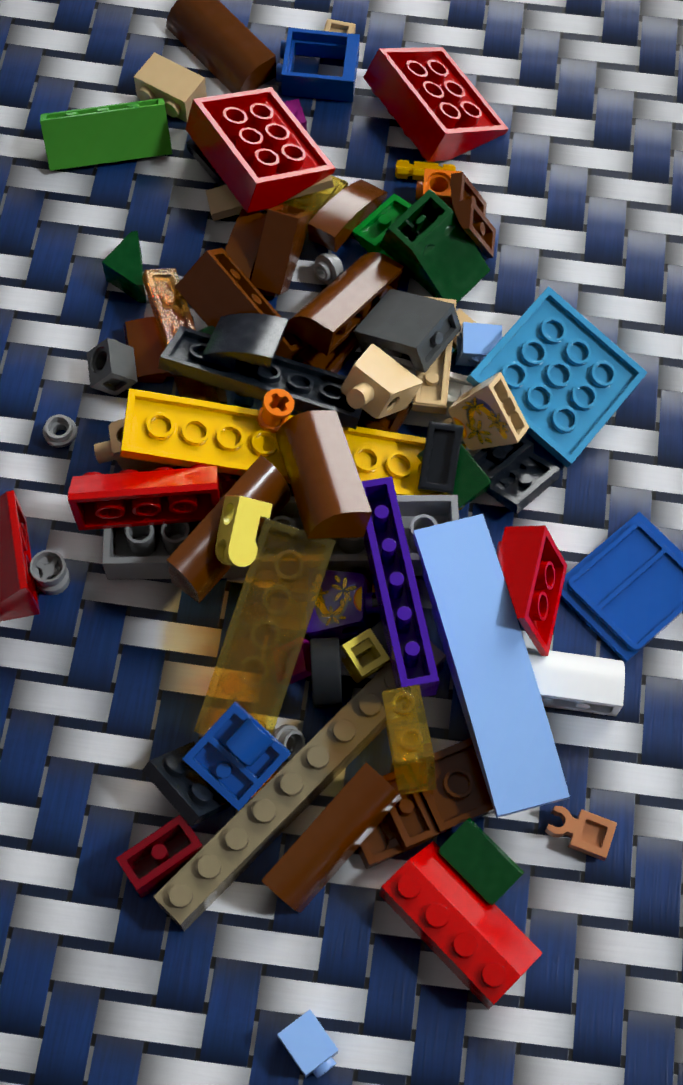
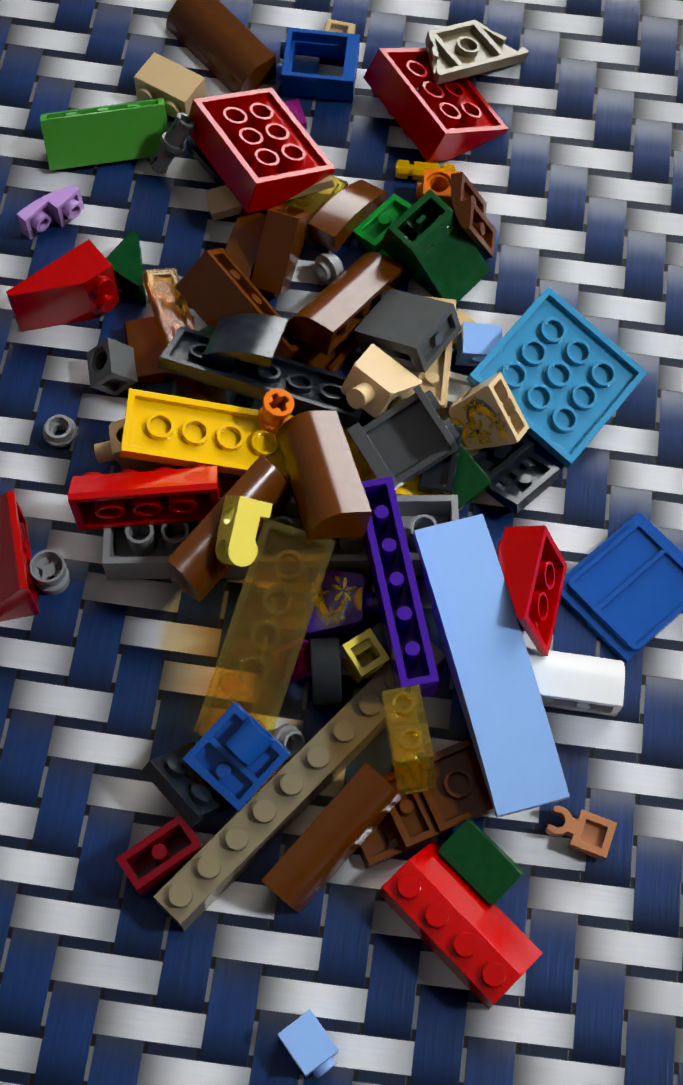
(56, 206): none -> lavender slope
(66, 291): none -> red slope
(172, 142): none -> dark grey pin
(406, 438): none -> dark grey panel
(467, 51): none -> dark tan wing

